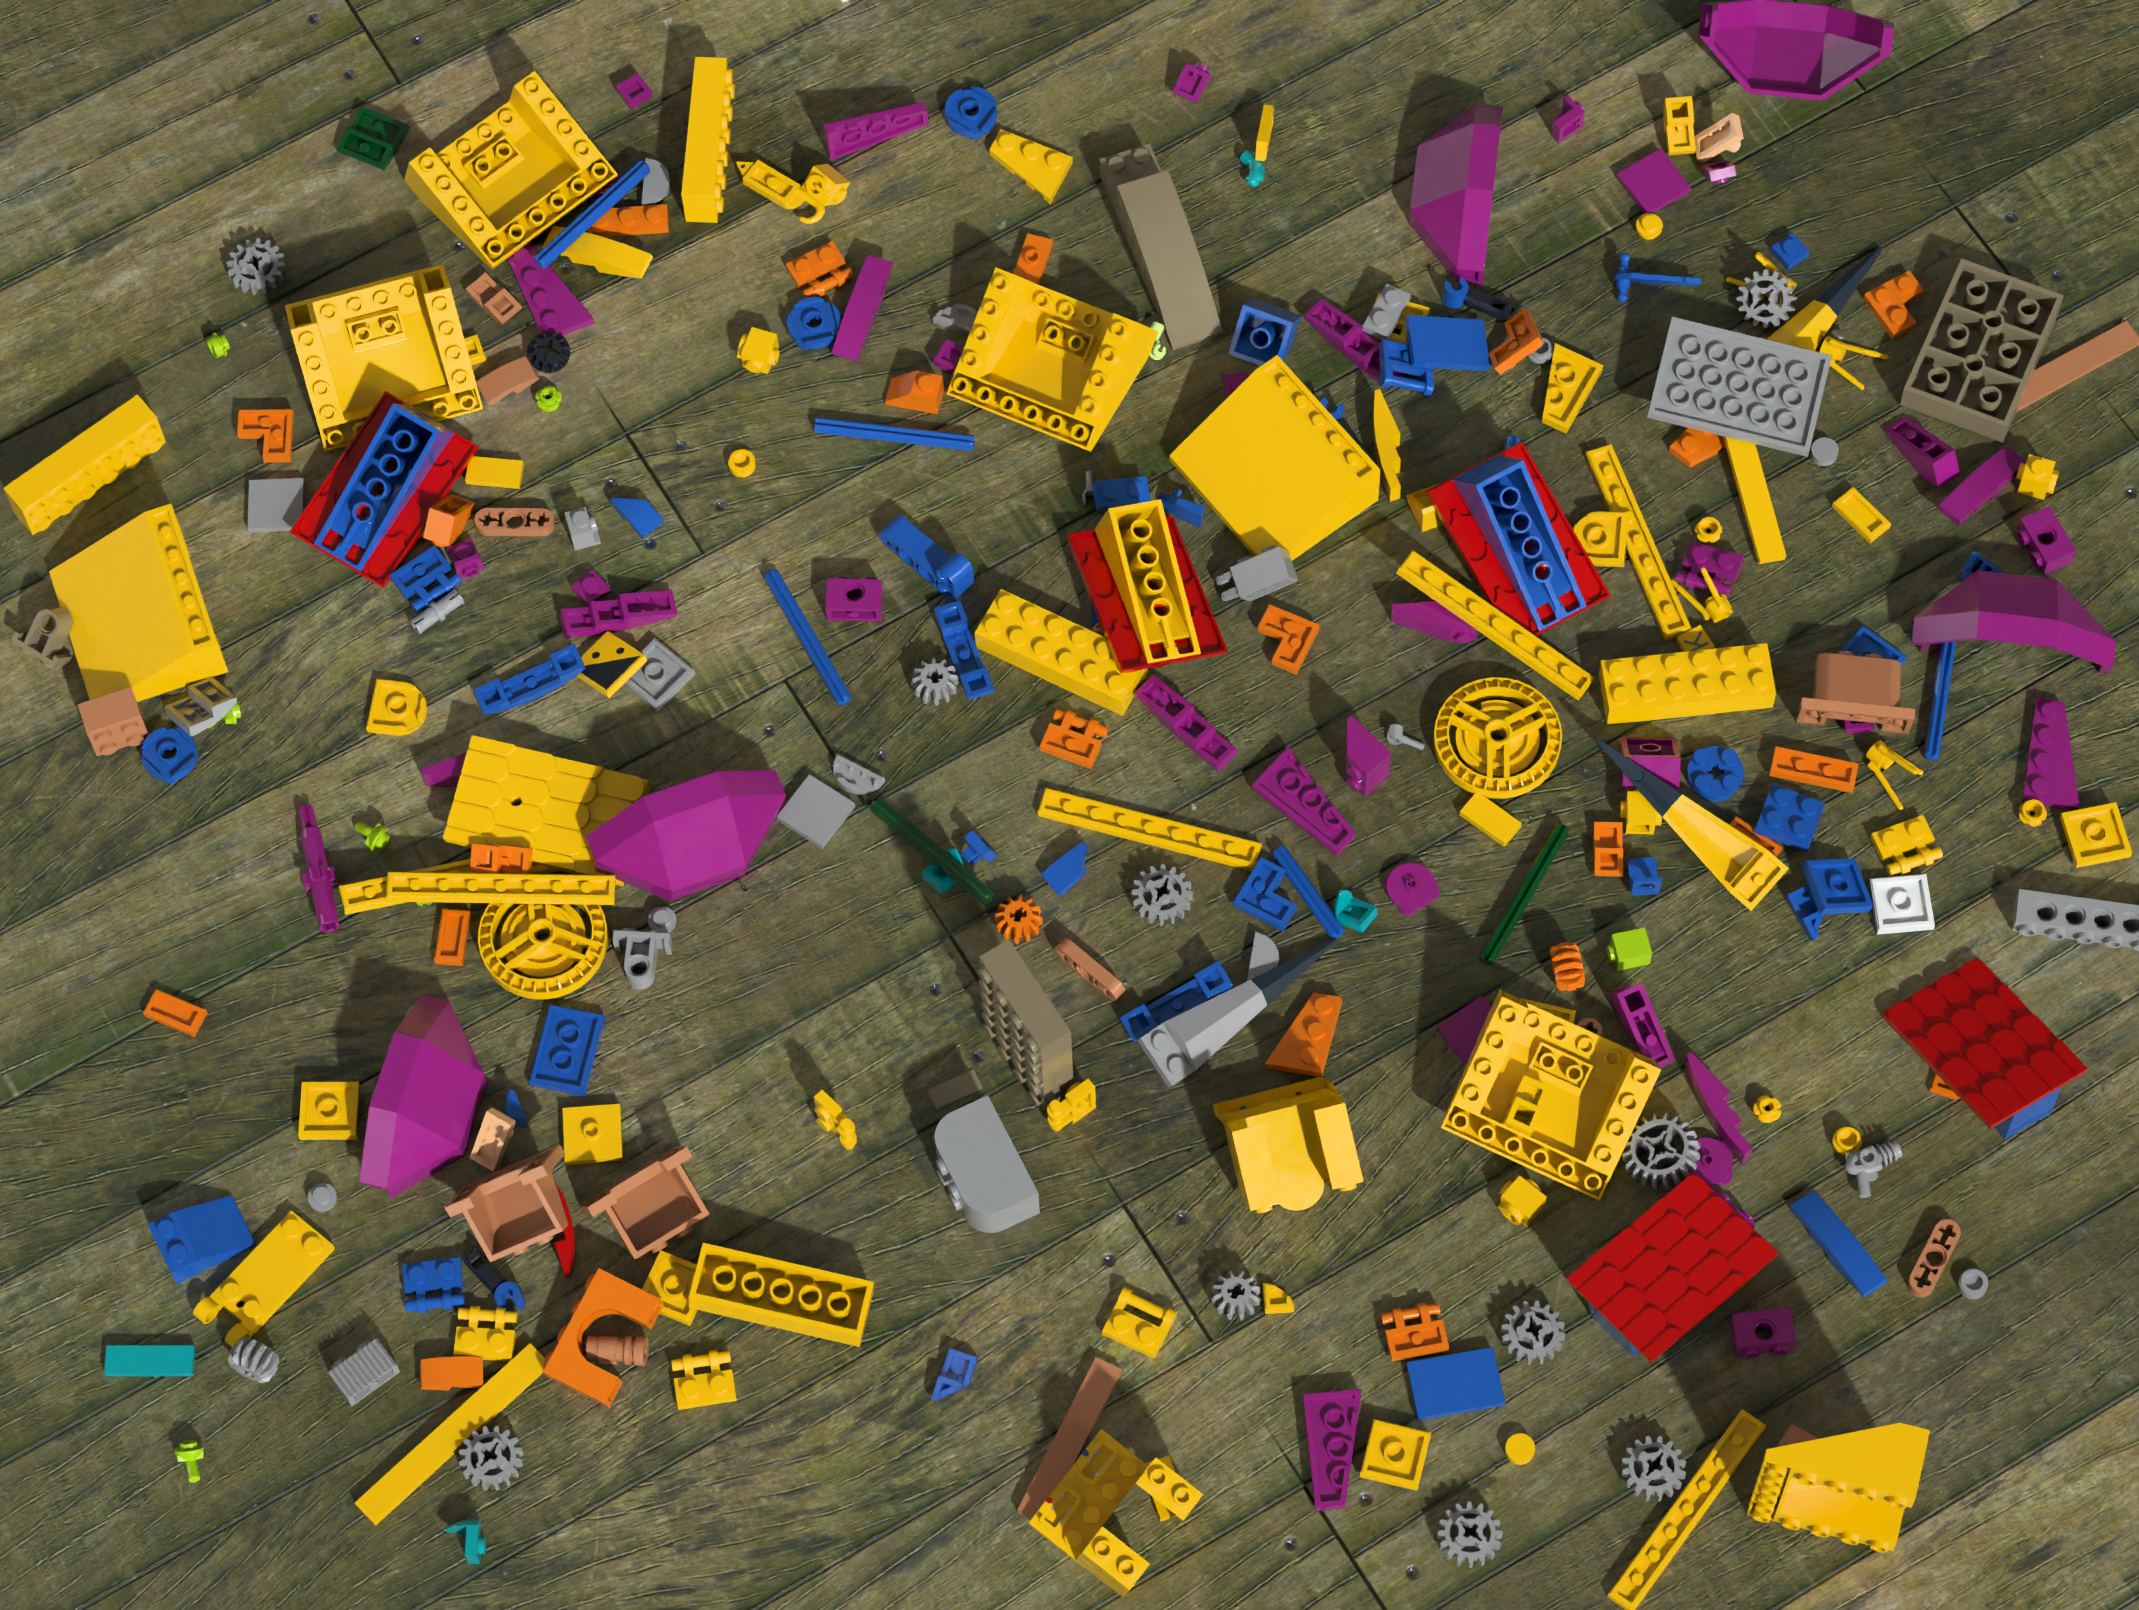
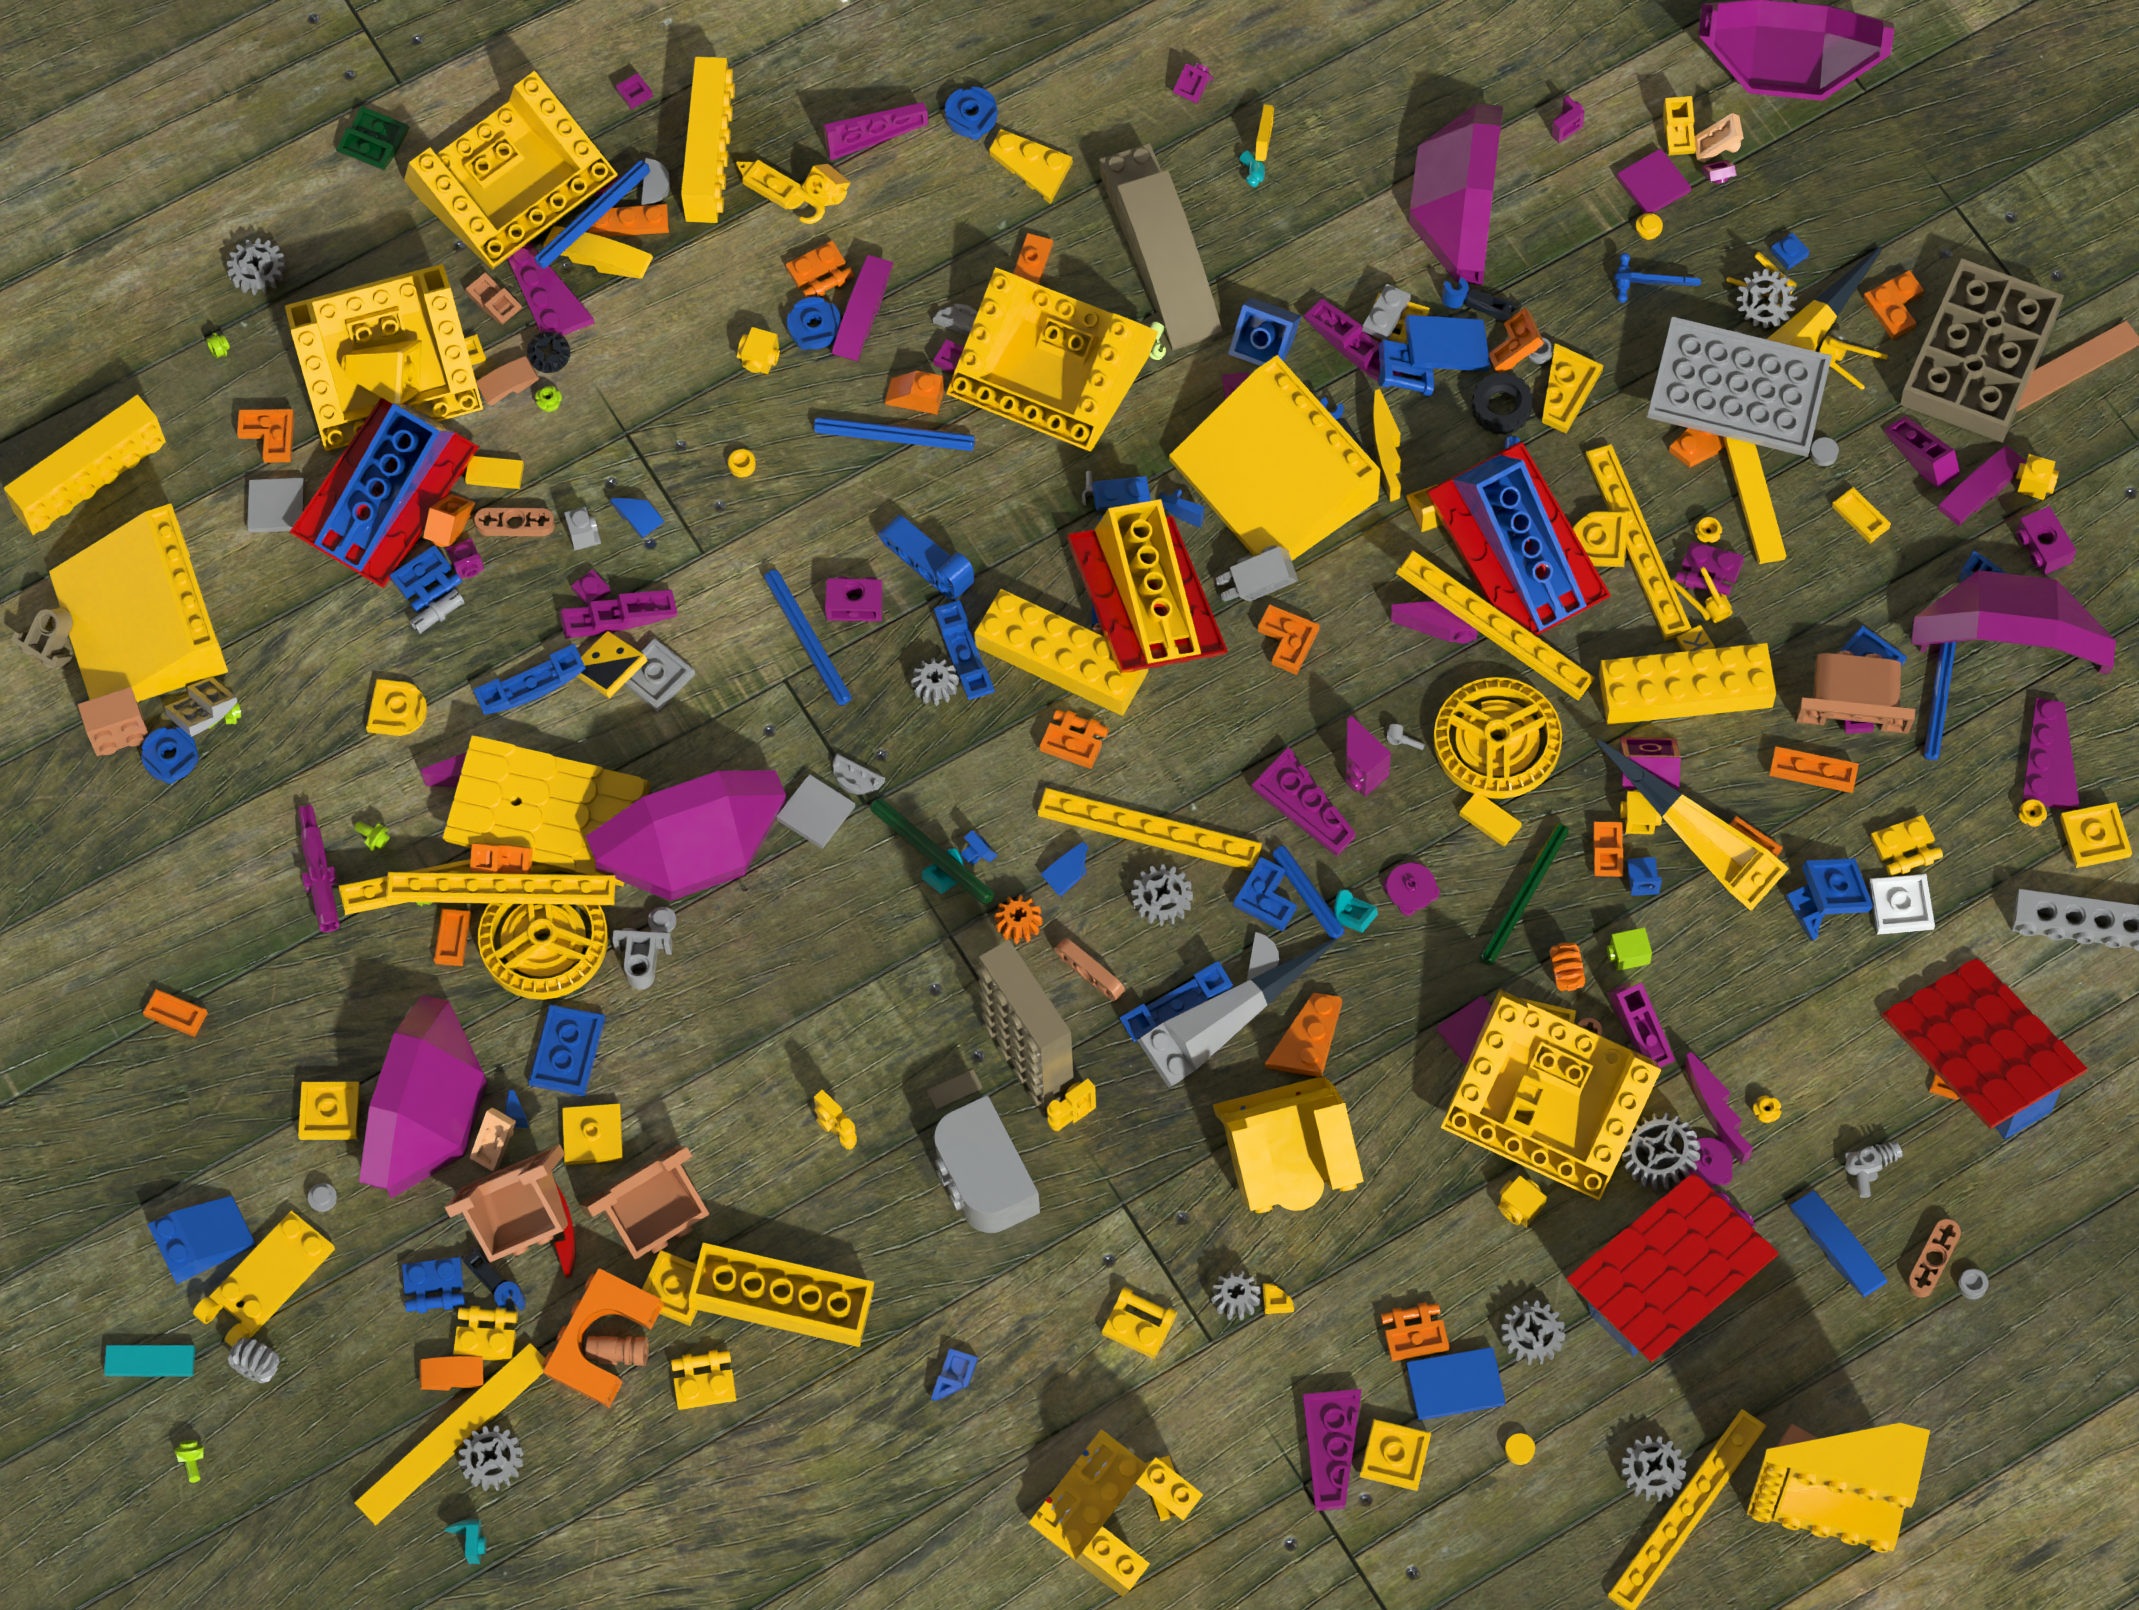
(363, 1371): light grey brick -> none
(386, 369): none -> yellow slope
(1071, 1434): nougat tile -> none
(1185, 723): magenta slope -> none
(1461, 1525): light grey gear -> none
(1502, 383): none -> black tyre
(1715, 758): blue plate -> none
(1775, 1322): magenta brick -> none
(1789, 817): blue plate -> none
(1847, 1140): yellow plate -> none
(1884, 757): yellow plant -> none

